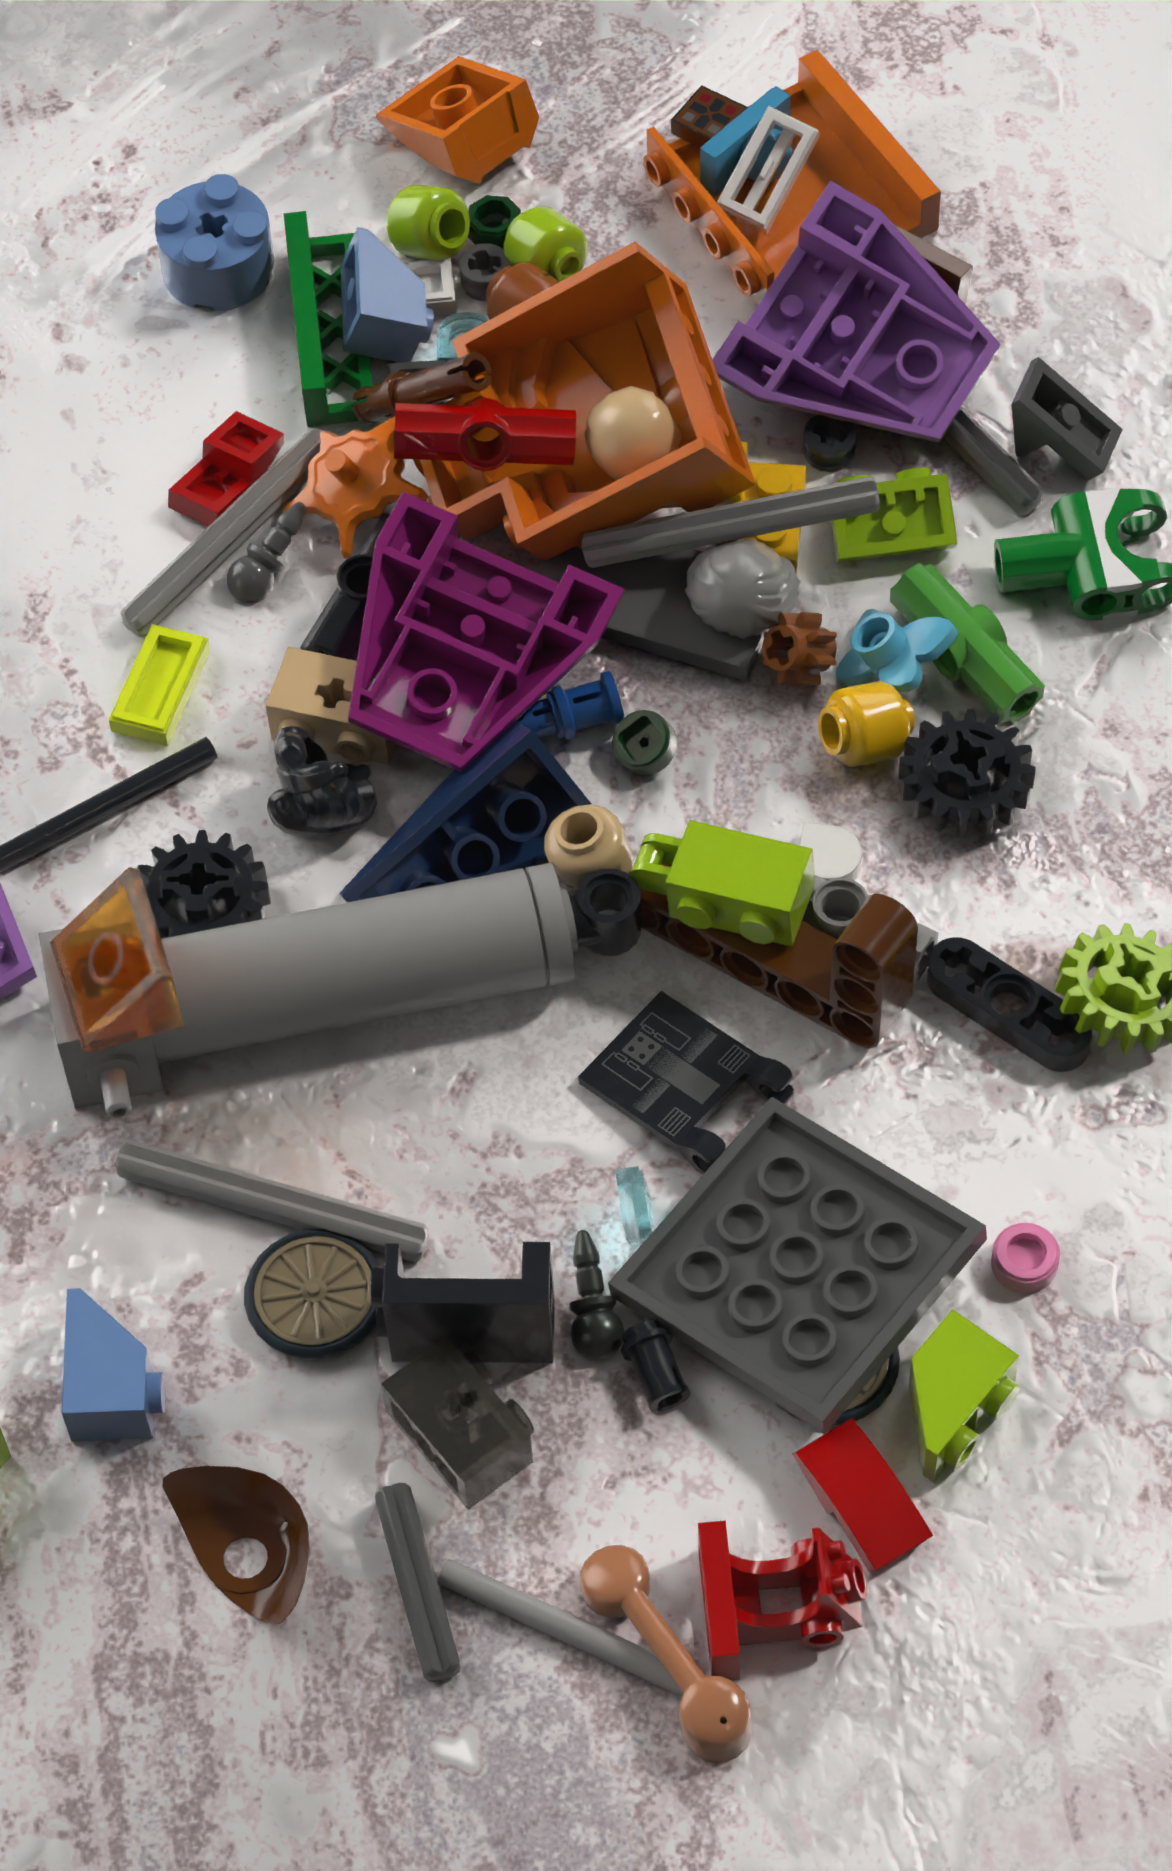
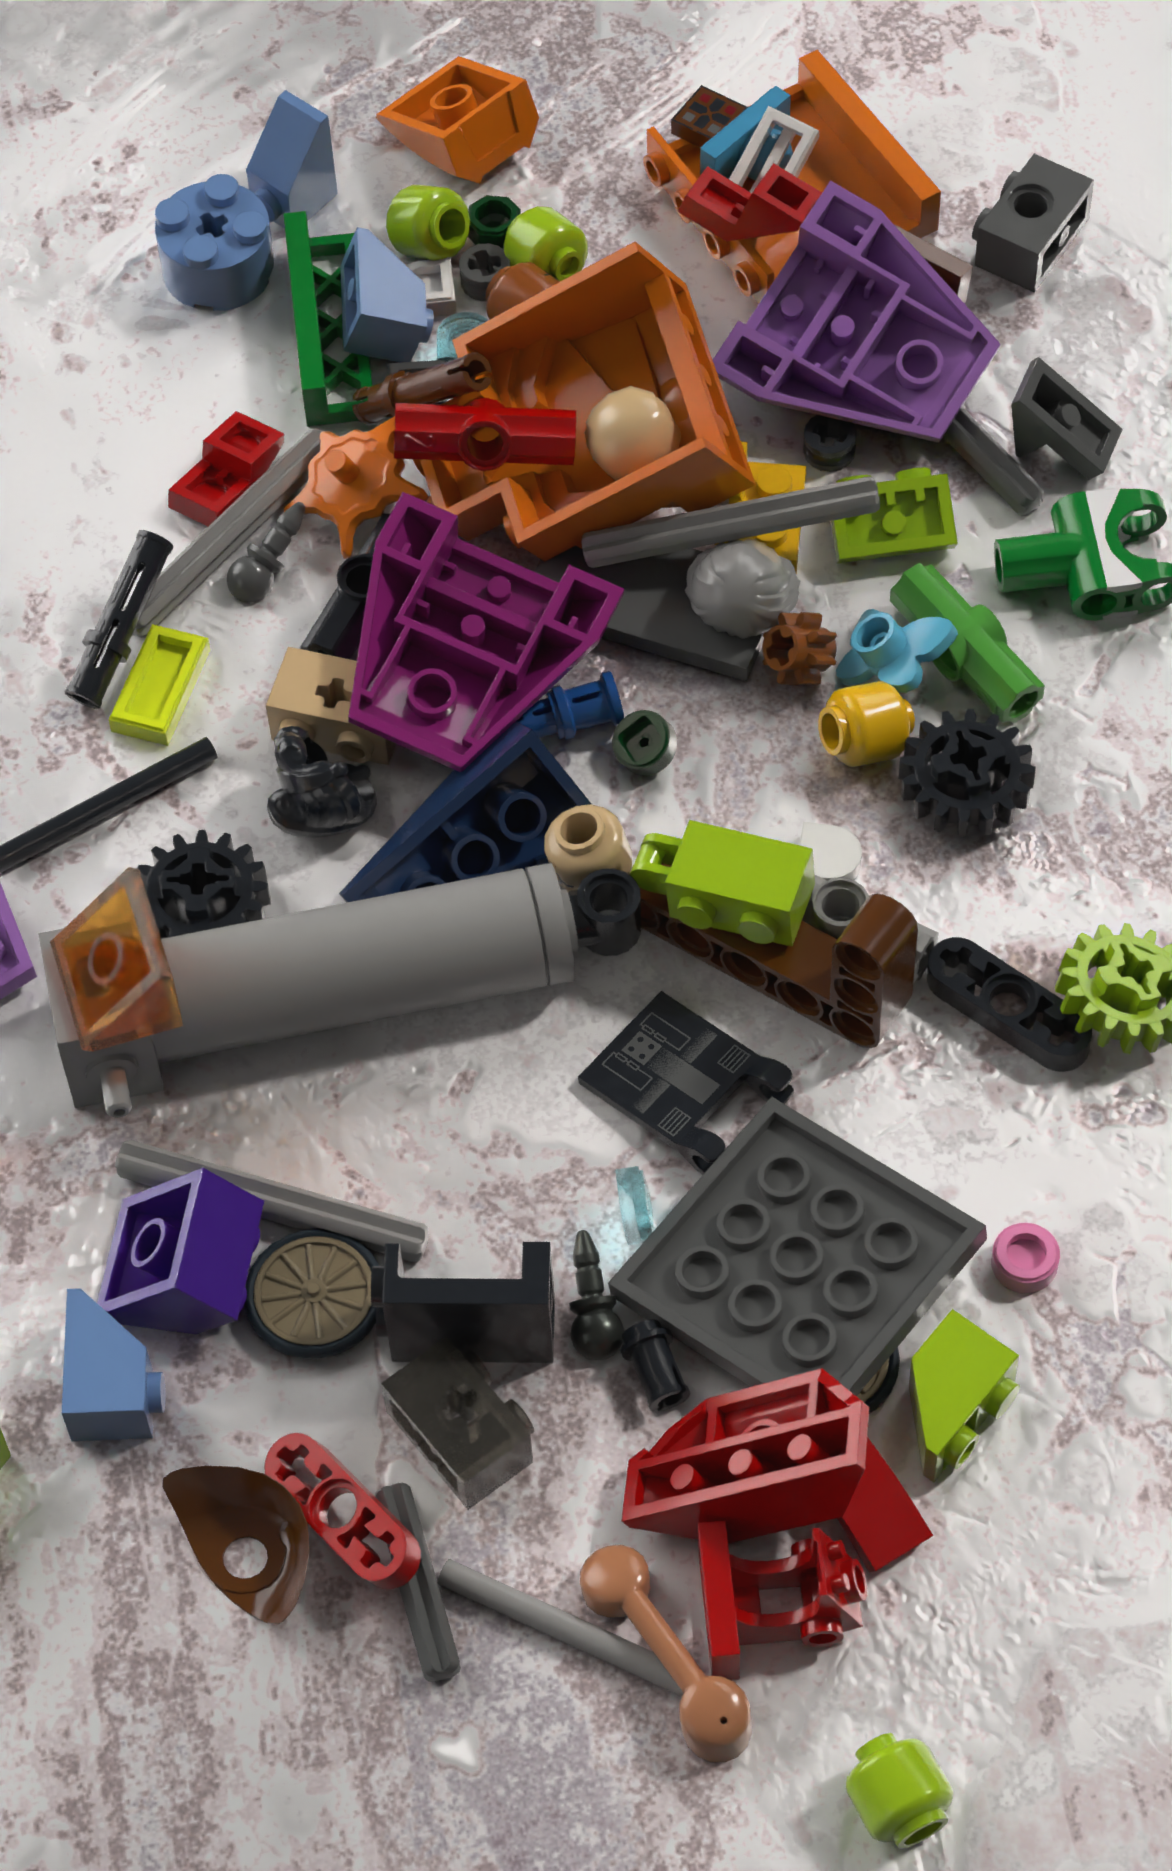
(89, 682): none -> black pin
(182, 1254): none -> dark purple slope
(293, 160): none -> medium blue slope
(368, 1517): none -> red beam
(733, 213): none -> red slope
(753, 1458): none -> red wedge
(899, 1790): none -> lime head
(1032, 222): none -> dark grey brick

